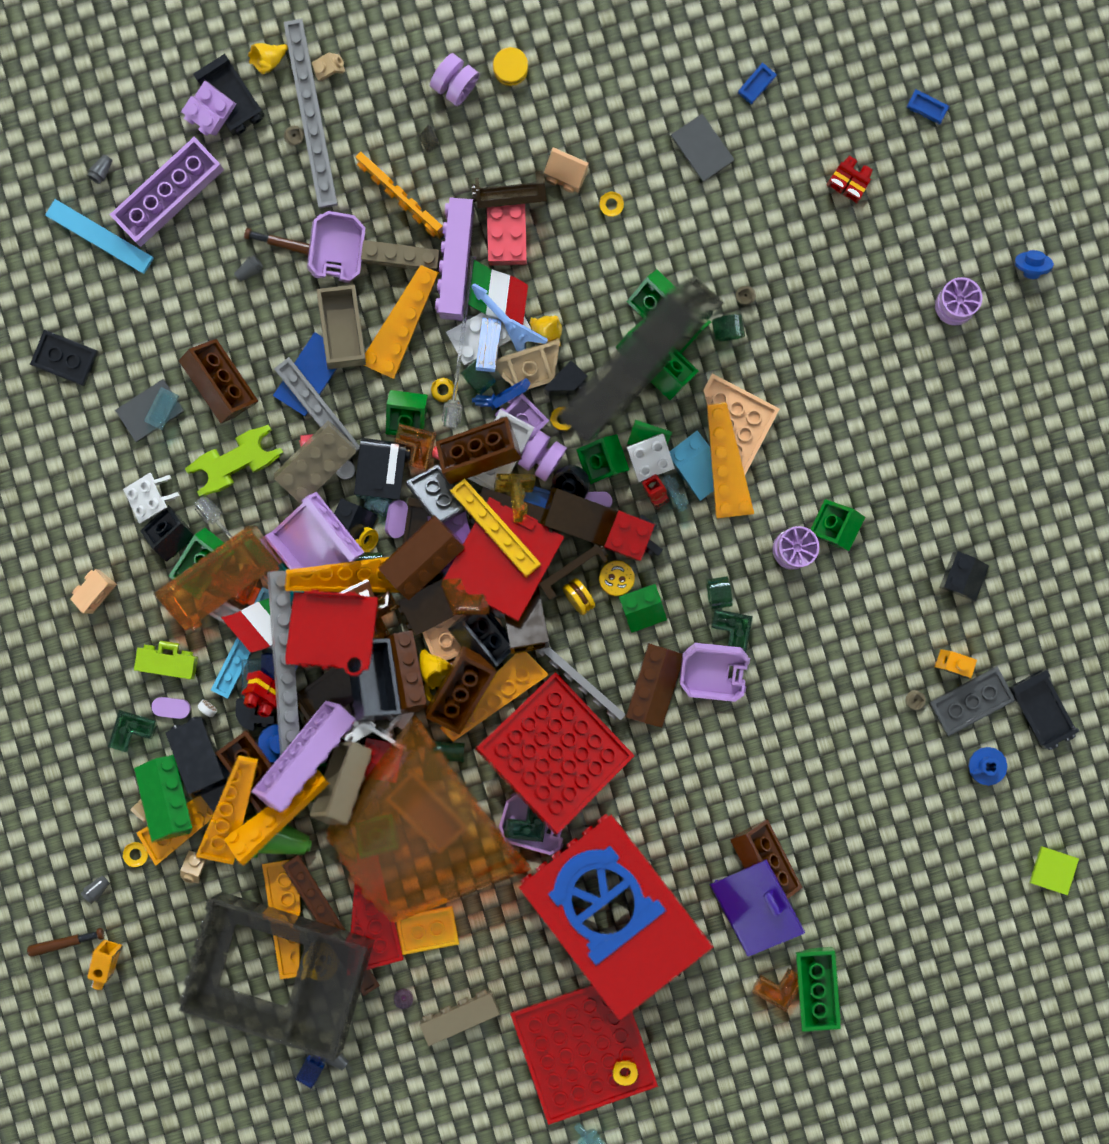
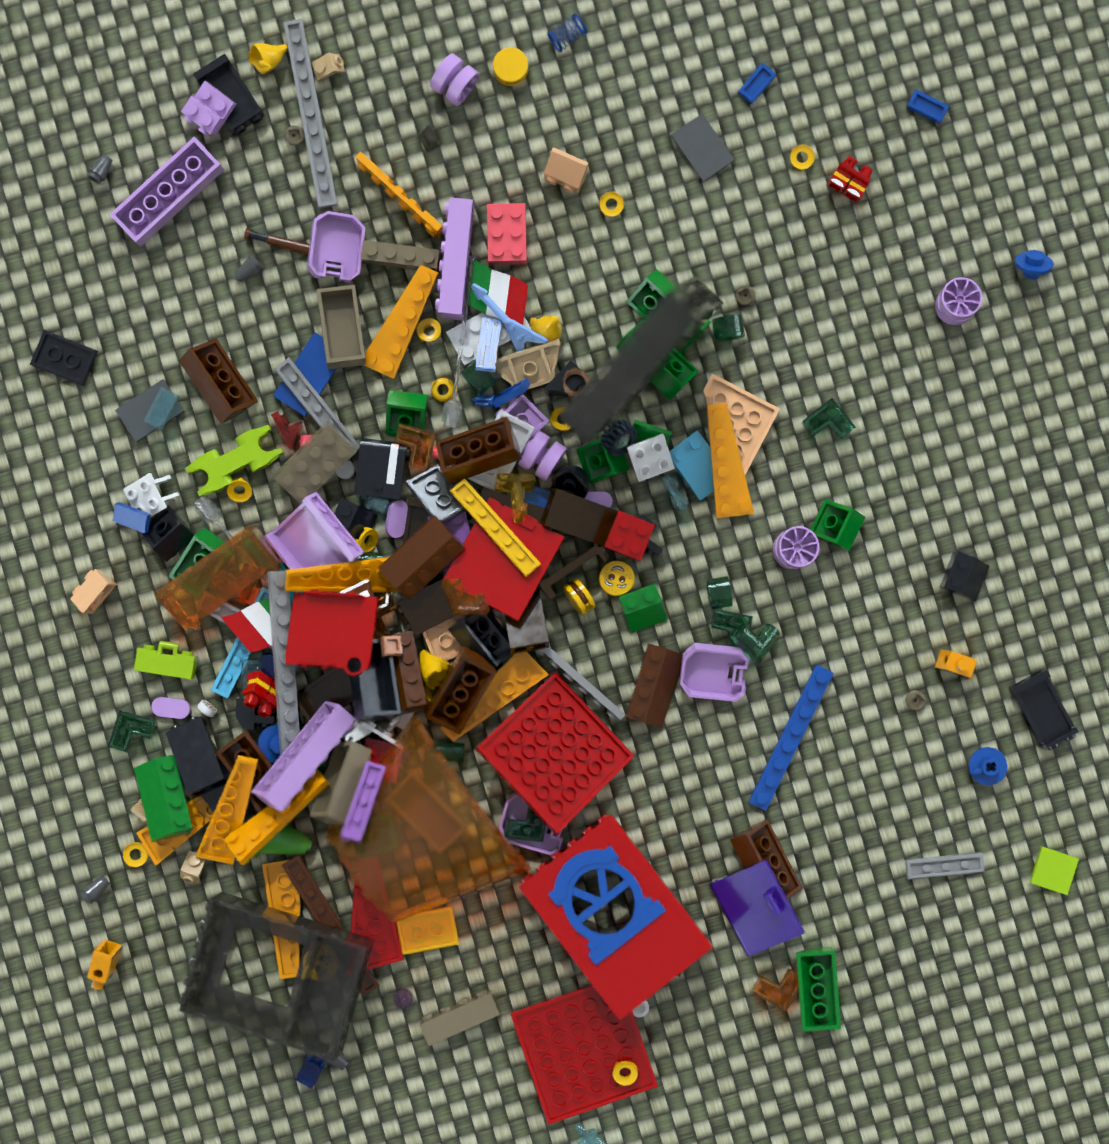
(57, 944): reddish brown piece -> none
(99, 236): medium azure tile -> none
(131, 517): none -> tile
(239, 497): none -> yellow piece
(289, 433): none -> clear red slope
(363, 802): none -> medium lavender fence
(391, 646): none -> nougat tile
(429, 322): none -> yellow piece
(510, 194): dark brown panel -> none
(571, 372): none -> medium nougat piece
(584, 32): none -> blue piece
(619, 437): none -> black wheel
(641, 1010): none -> white tile
(656, 493): red leg -> none
(756, 645): none -> clear green brick
(790, 737): none -> blue plate
(810, 156): none -> yellow piece
(830, 415): none -> clear green brick
(944, 865): none -> light grey tile
(972, 701): dark grey tile -> none

